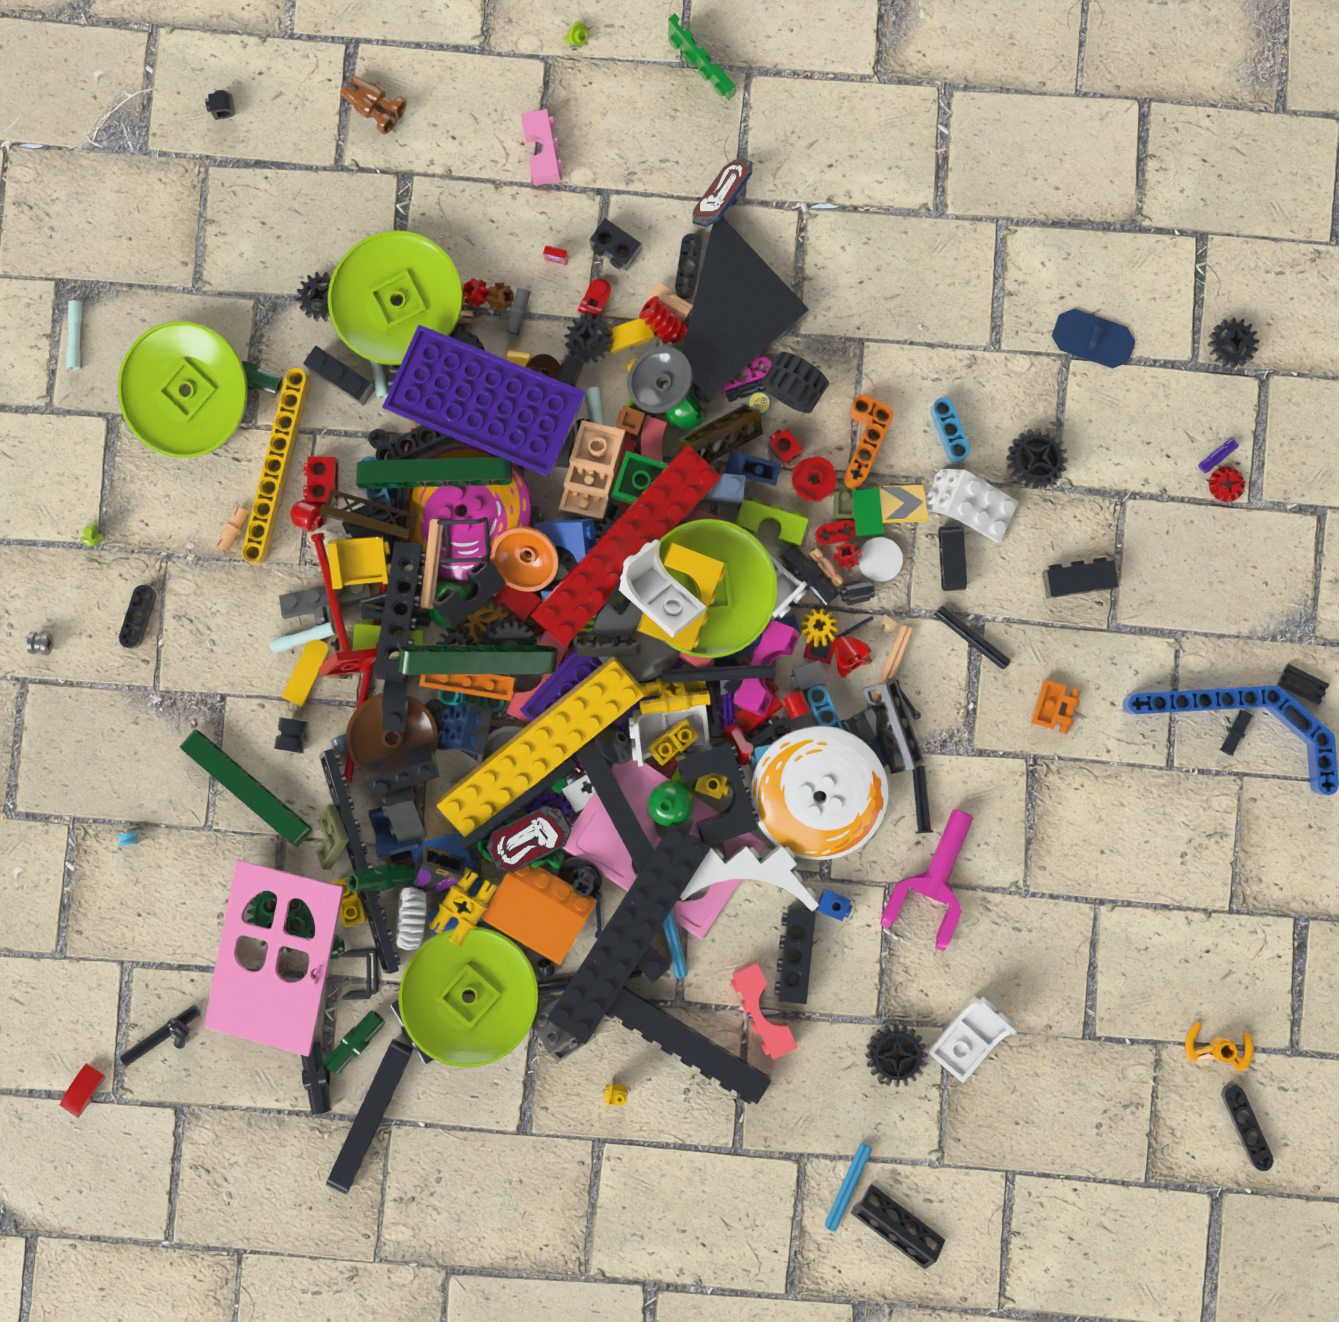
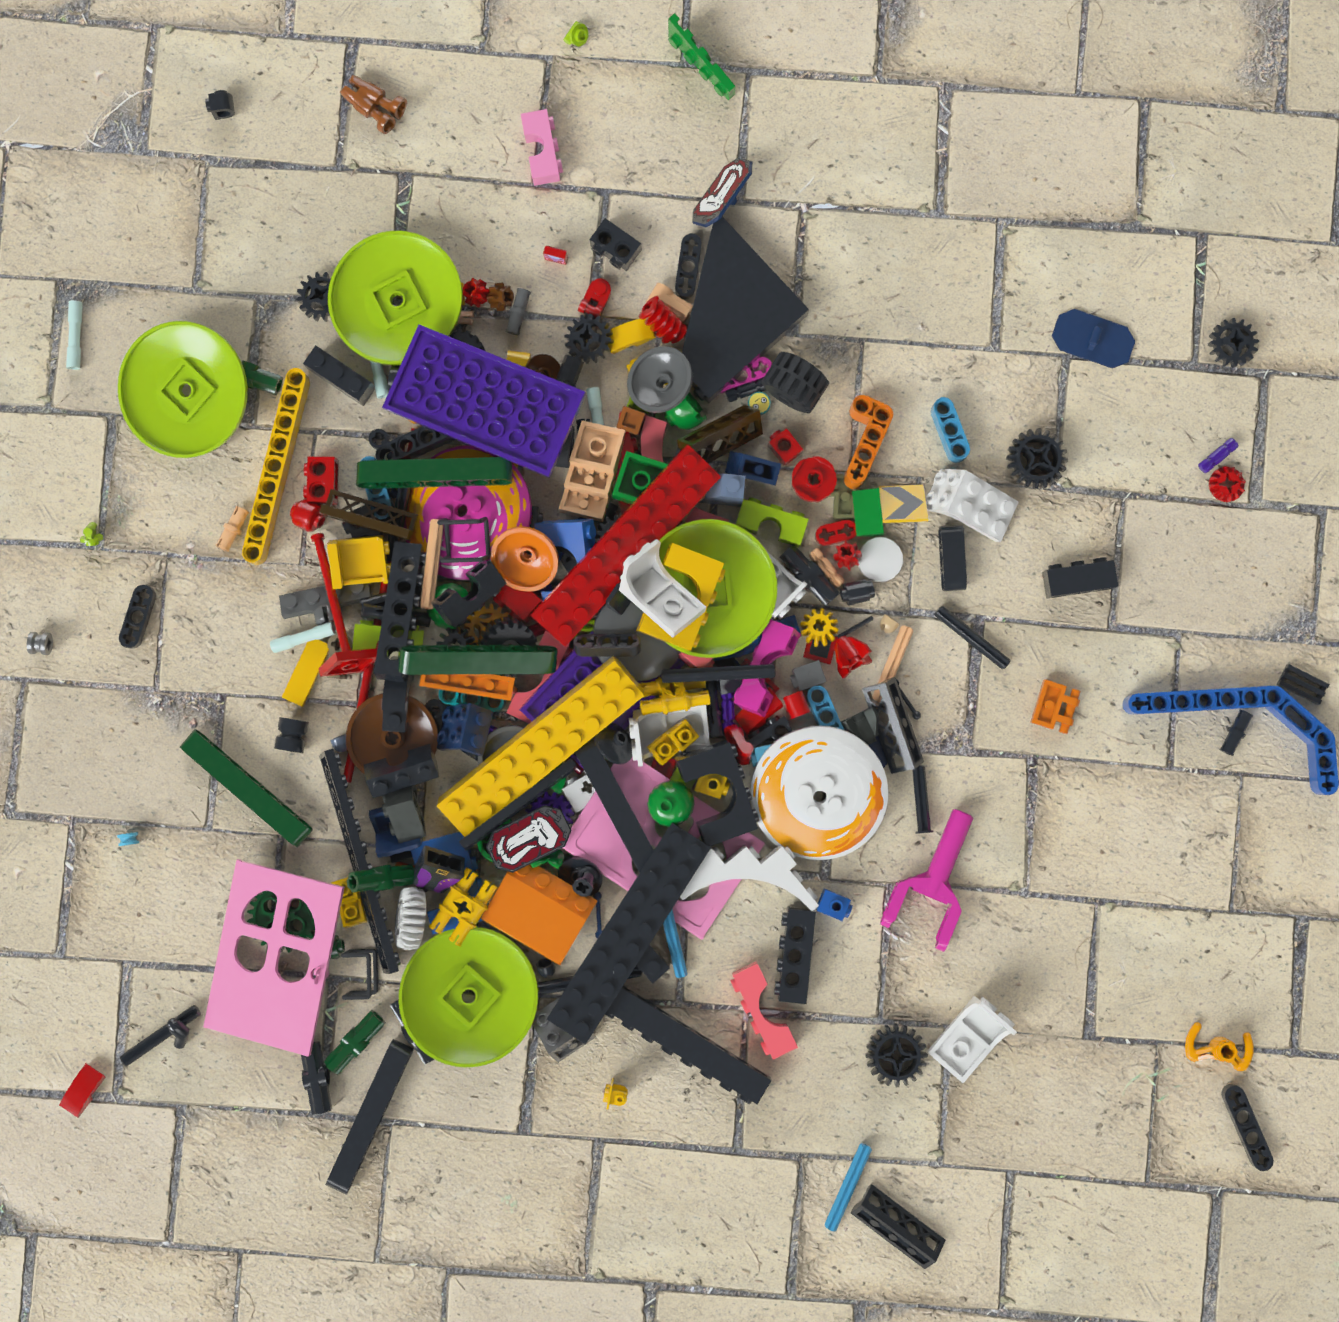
(335, 837): olive tile -> none

